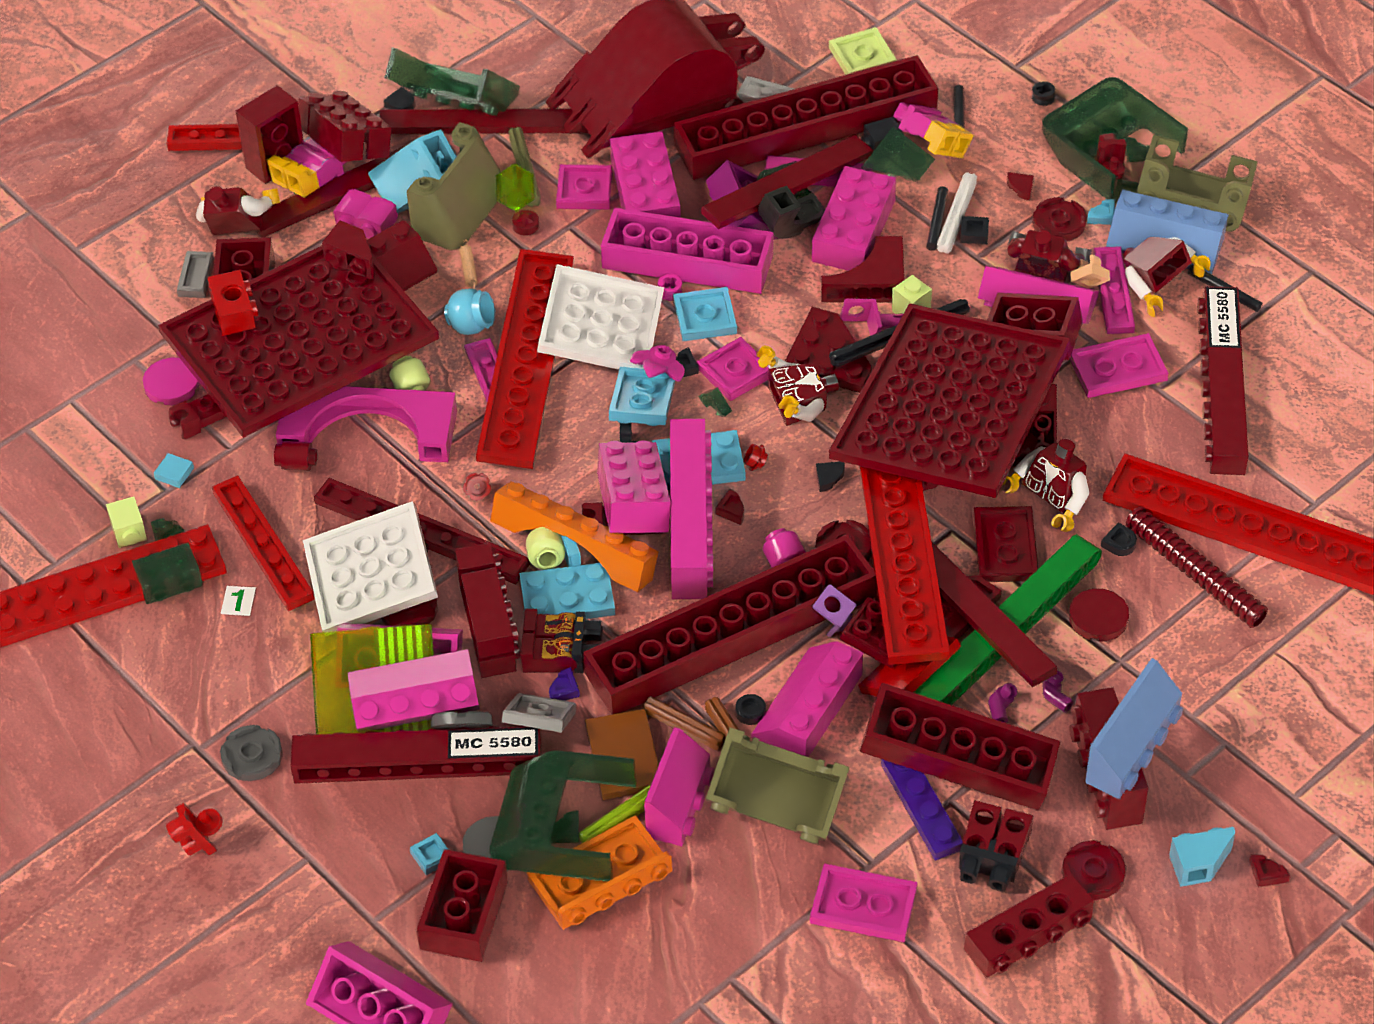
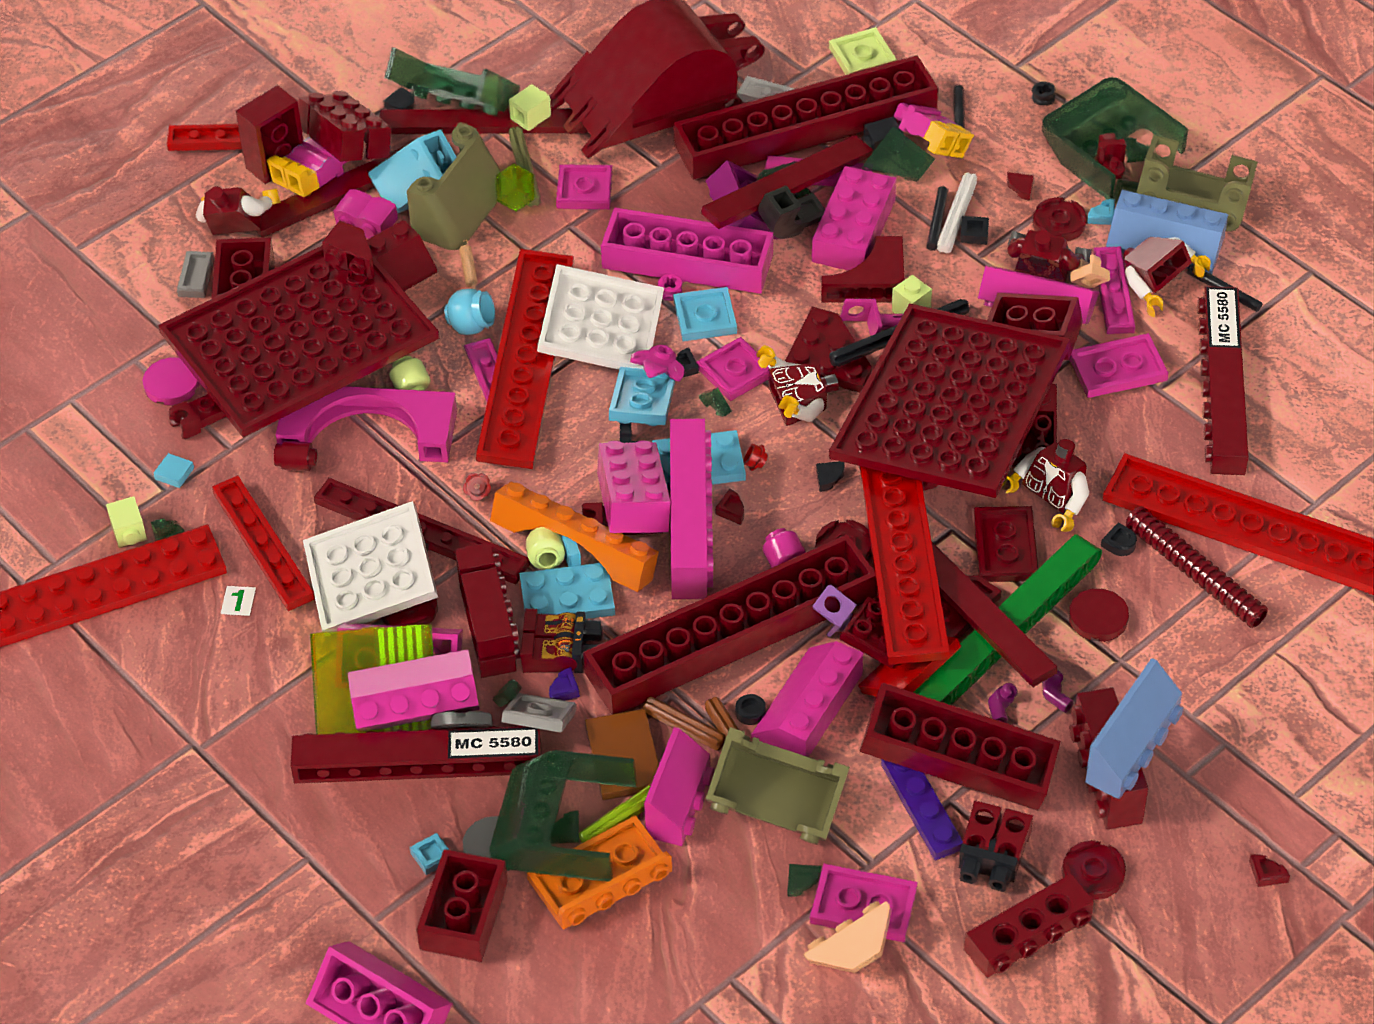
(167, 573): clear green bracket -> none
(194, 830): red hips -> none
(232, 303): red brick -> none
(251, 753): dark grey tile -> none
(507, 692): none -> tile
(525, 222): dark red tile -> none
(530, 107): none -> yellowish green brick
(644, 174): dark pink brick -> none
(802, 878): none -> clear green tile
(855, 942): none -> light nougat slope
(1201, 854): medium azure slope -> none

